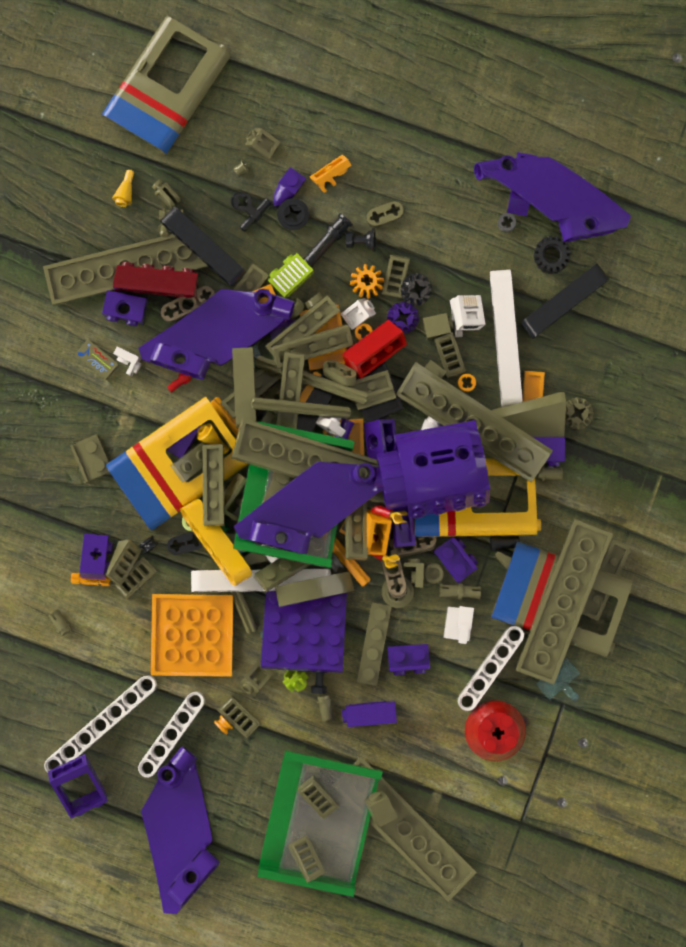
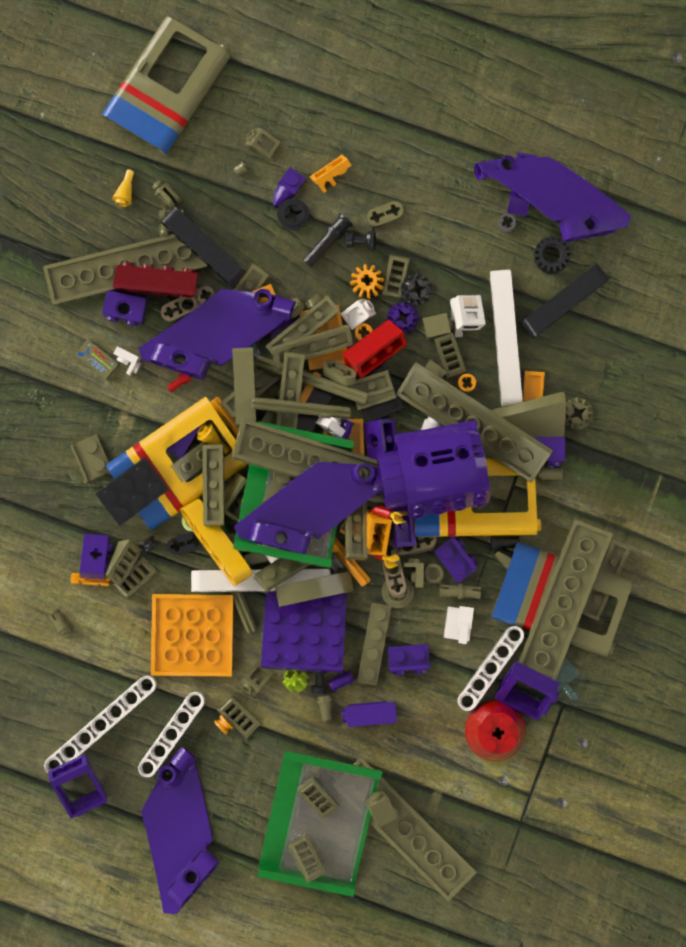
(131, 491): none -> black plate
(254, 214): black piece -> none
(290, 275): lime brick -> none
(341, 680): none -> dark purple pin
(522, 702): none -> dark purple window

